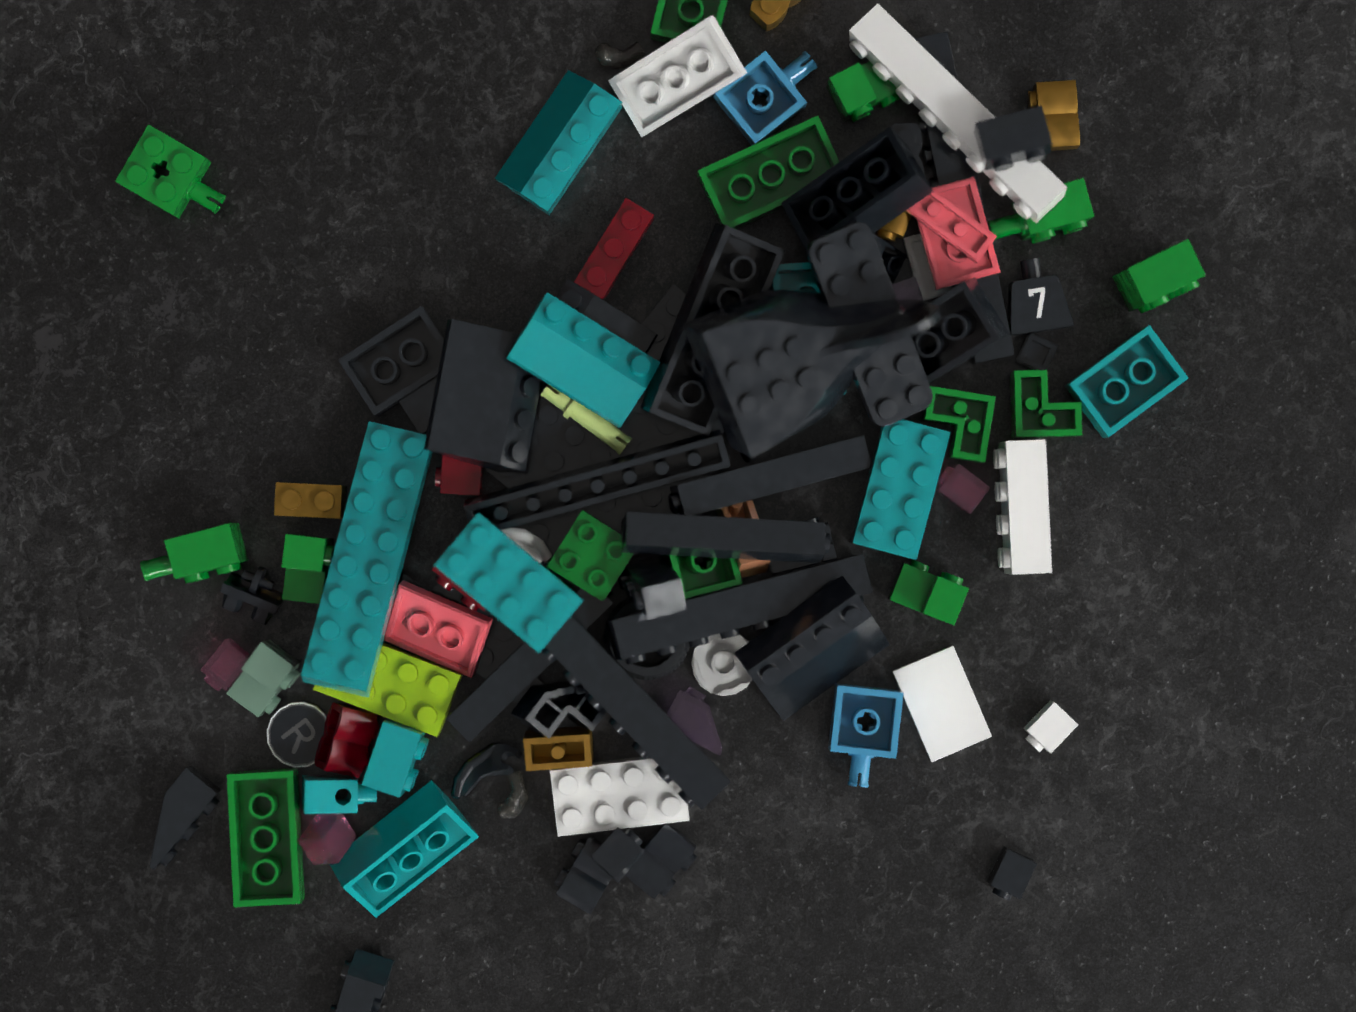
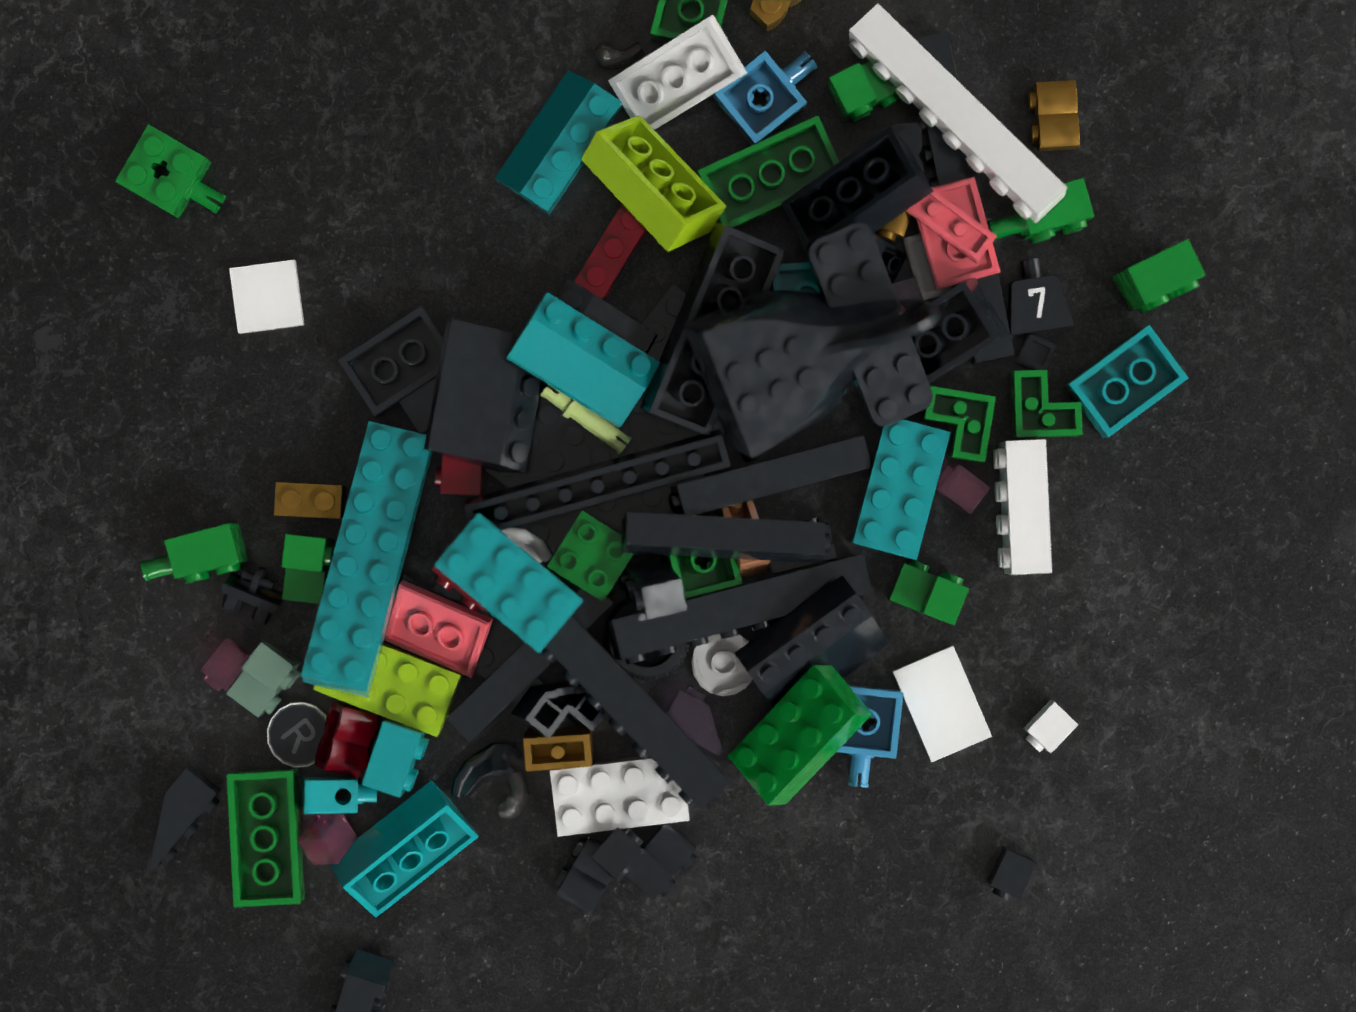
(266, 296): none -> white tile
(653, 182): none -> lime brick
(799, 735): none -> green brick
(1013, 139): black brick -> none

